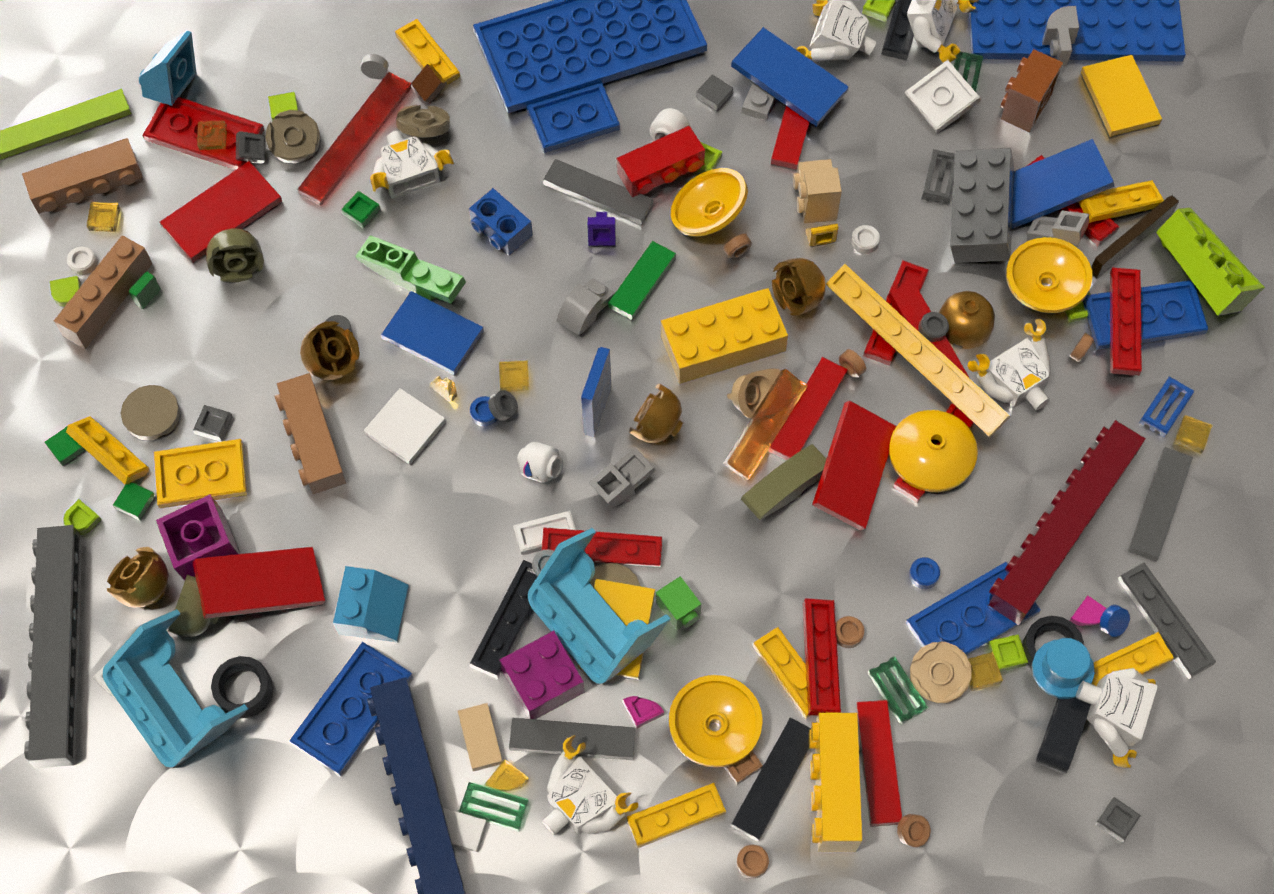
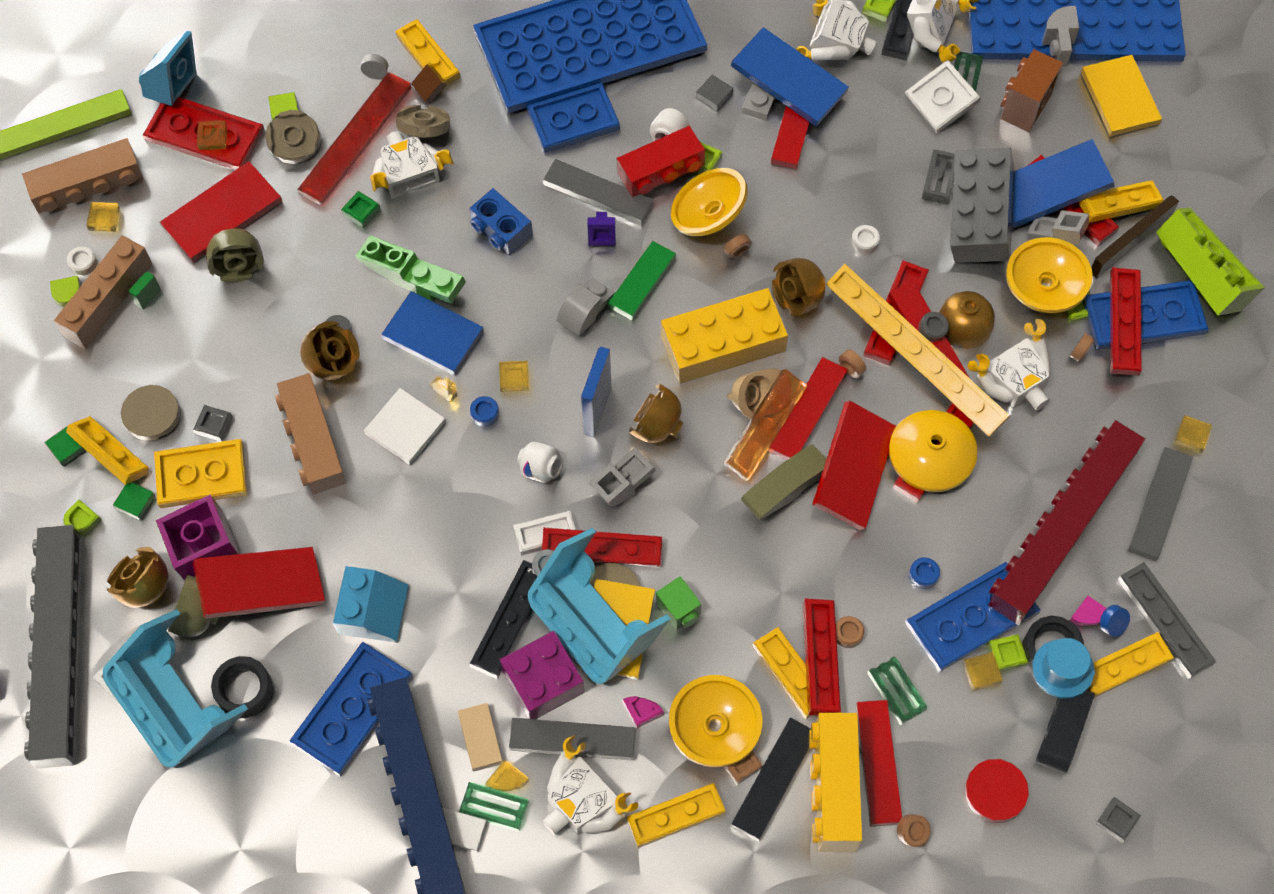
(250, 147): dark grey tile -> none
(503, 405): dark grey tile -> none
(752, 861): medium nougat tile -> none
(818, 190): tan brick -> none
(822, 234): yellow slope -> none
(940, 672): tan tile -> none
(996, 790): none -> red tile
(1119, 710): white torso -> none
(1155, 424): blue tile -> none

